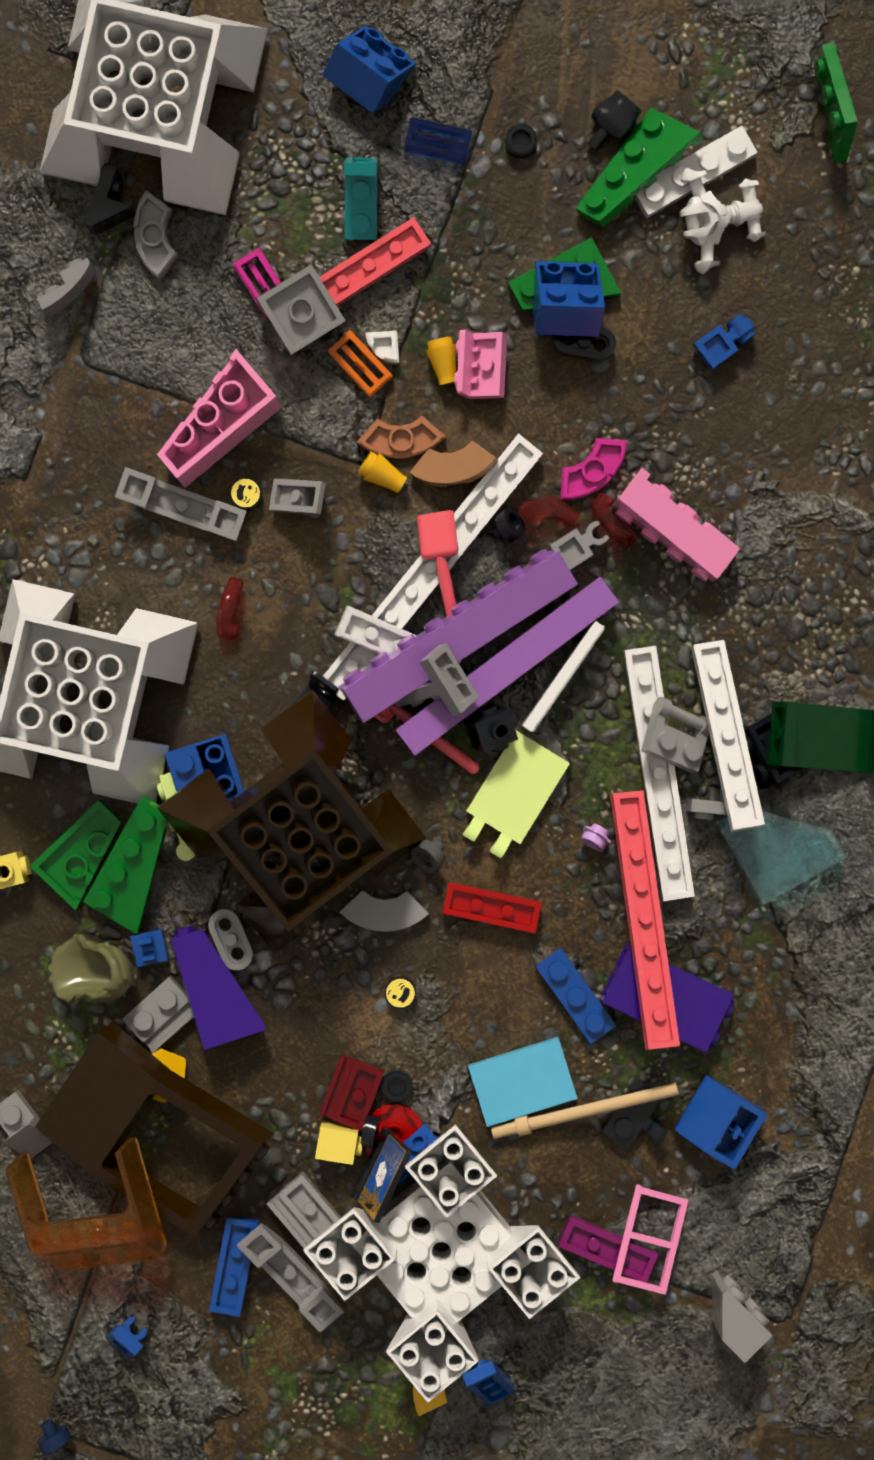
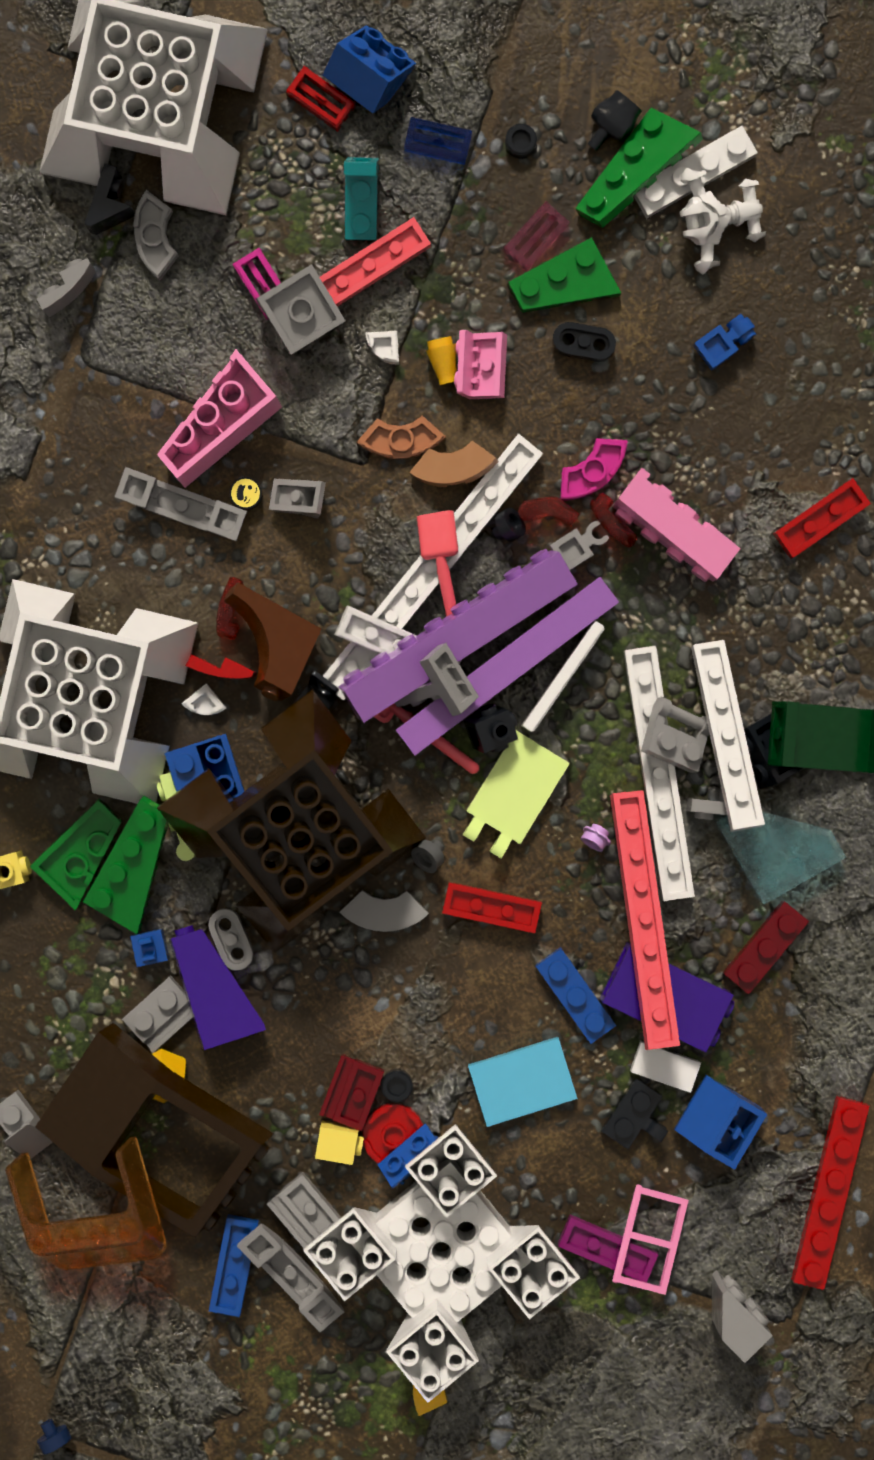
(89, 971): olive piece -> none
(124, 1340): blue tile -> none
(204, 702): none -> white tile
(228, 669): none -> red slope
(281, 639): none -> reddish brown arch
(342, 115): none -> red tile
(370, 1131): black tile -> none
(378, 383): orange tile -> none
(381, 472): yellow cone -> none
(381, 1174): piece -> none
(400, 992): tile -> none
(488, 1382): blue plate -> none
(518, 256): none -> clear pink tile
(524, 1124): tan bar -> none
(567, 299): blue slope -> none
(666, 1067): none -> white tile
(765, 947): none -> dark red plate
(821, 518): none -> red plate
(830, 1192): none -> red plate
(837, 102): green wing -> none

